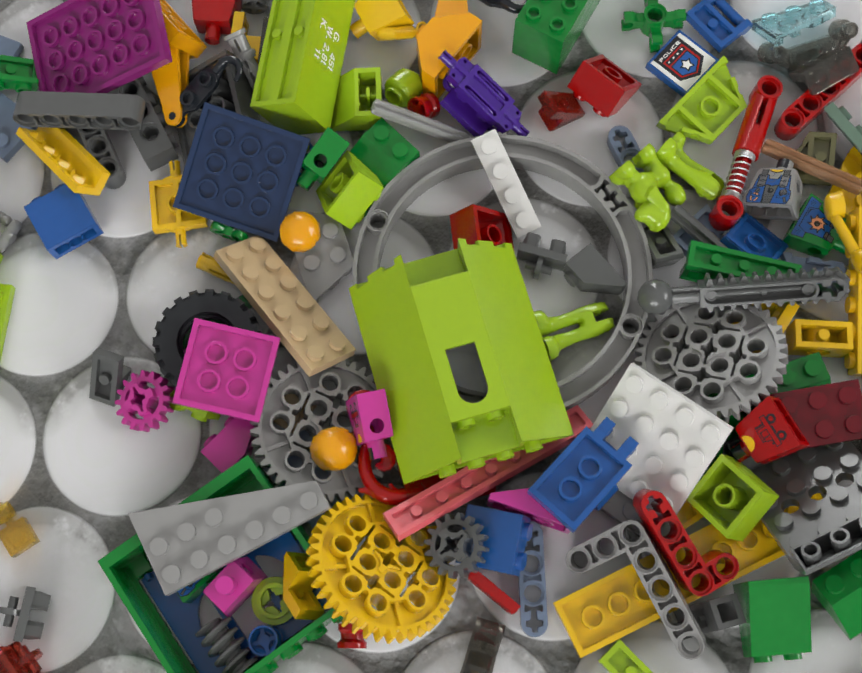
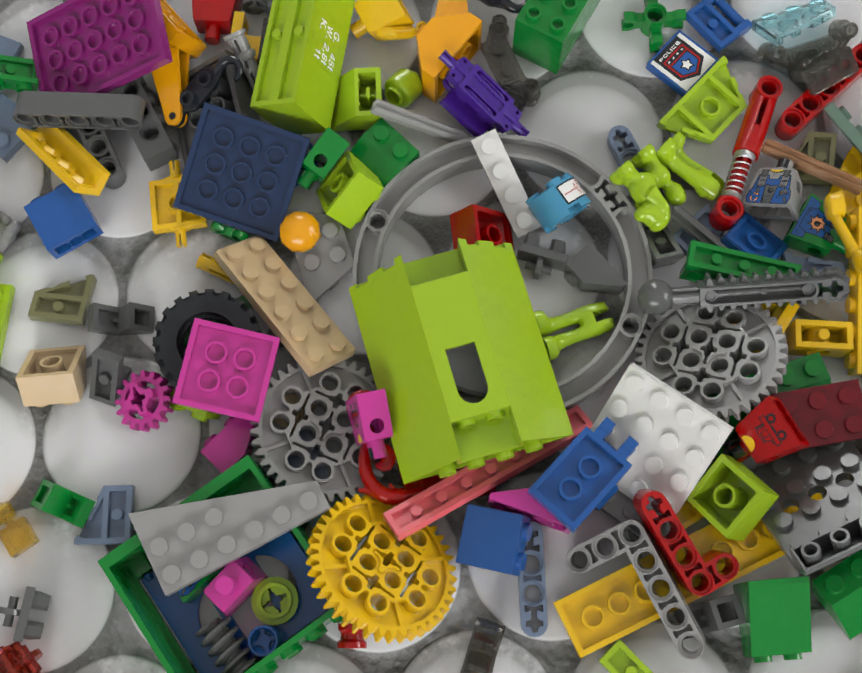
(53, 376): none -> tan slope
(63, 303): none -> olive wing
(63, 503): none -> green slope
(109, 517): none -> sand blue wing
(123, 320): none -> dark grey slope
(298, 589): yellow slope -> none
(333, 448): light orange hair -> none
(425, 104): red wheel -> none
(443, 545): dark grey gear -> none
(493, 592): red tile -> none
(505, 65): none -> clear smoke plate
(558, 203): none -> dark azure brick
(559, 109): clear red slope -> none
(603, 85): red slope -> none

